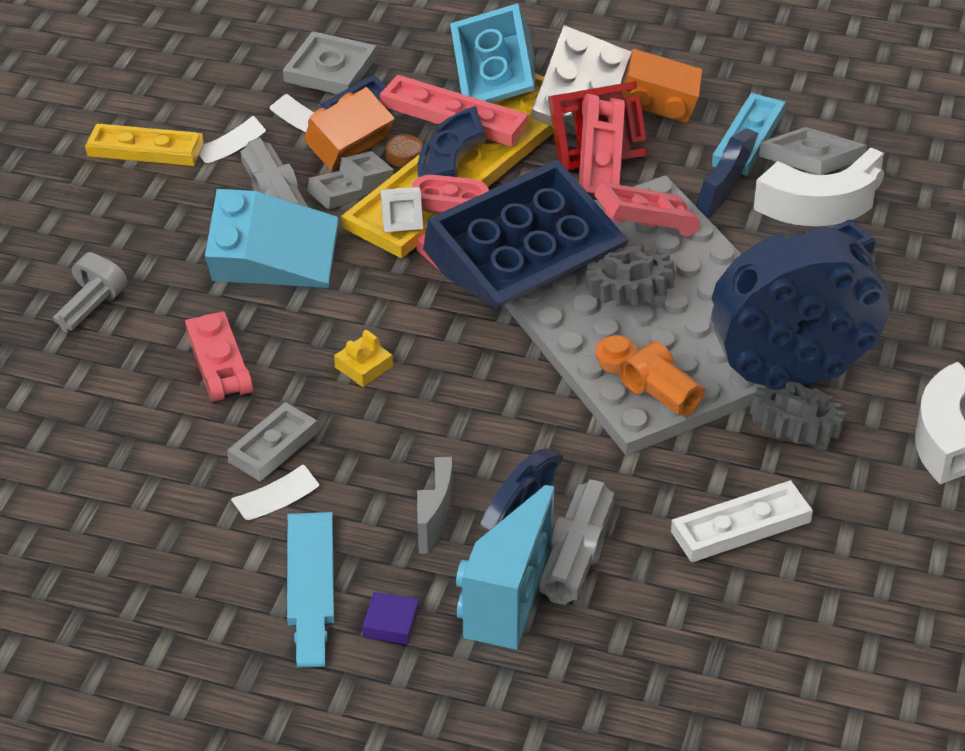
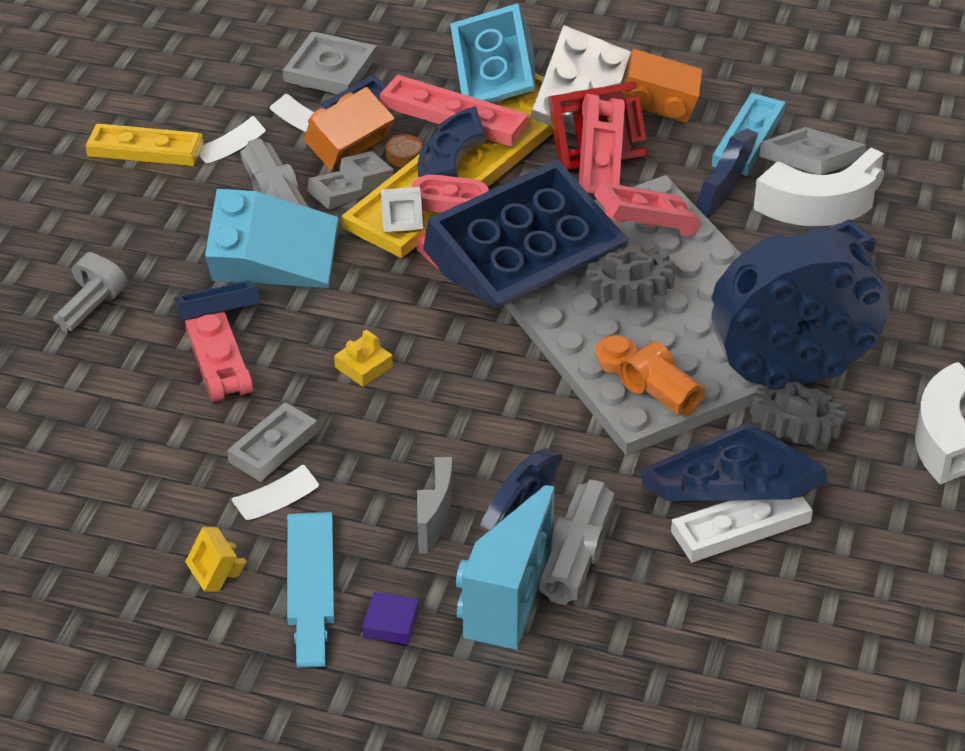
(213, 560): none -> yellow tile
(216, 299): none -> dark blue tile
(735, 467): none -> dark blue plate

